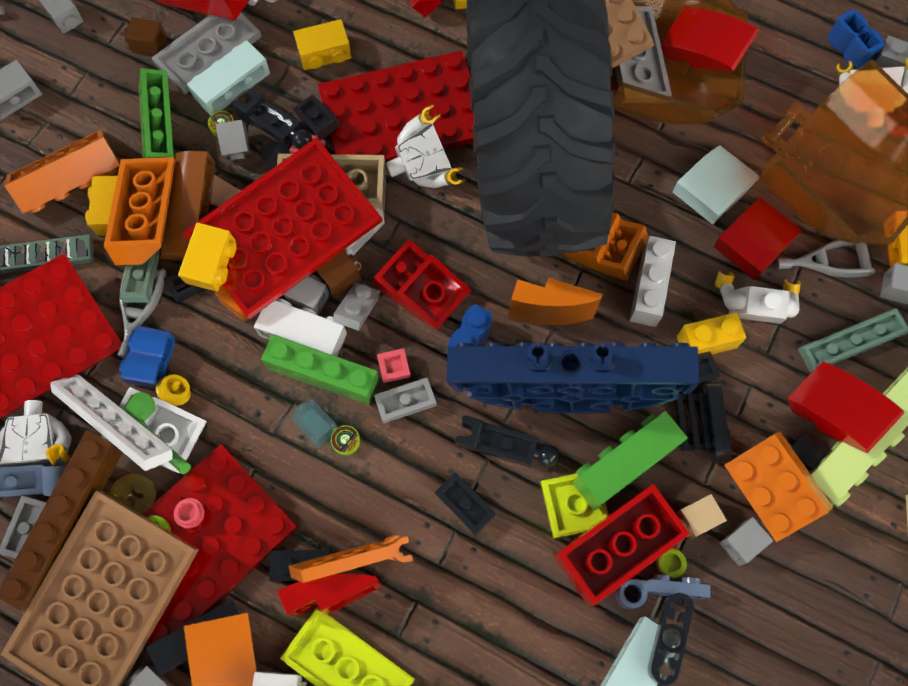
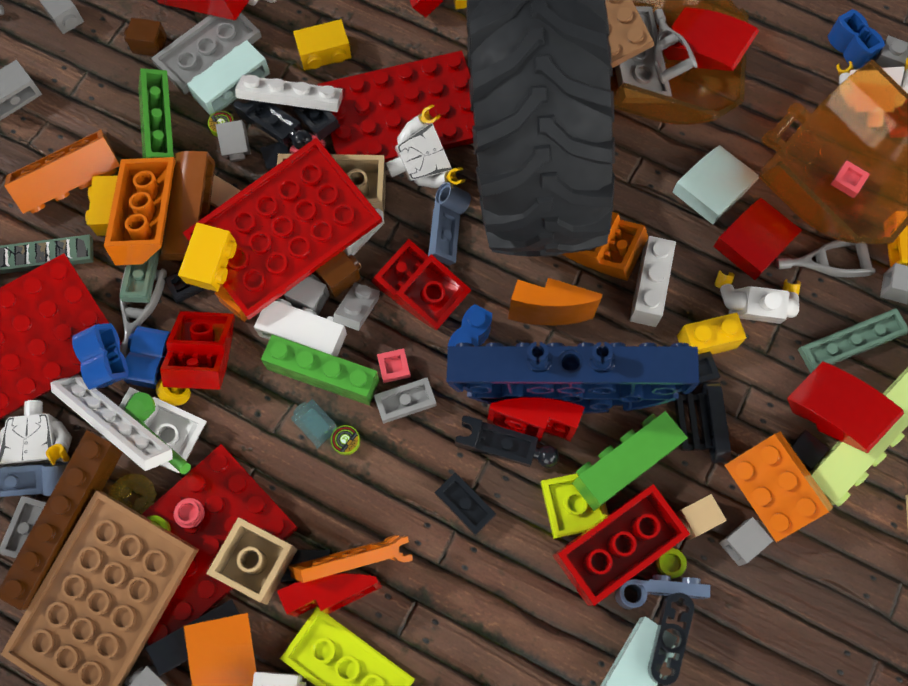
(100, 356): none -> blue brick
(198, 350): none -> red slope
(252, 561): none -> tan brick
(289, 93): none -> white plate
(449, 205): none -> sand blue plate
(536, 416): none -> red slope
(665, 39): none -> light grey piece
(850, 179): none -> coral plate

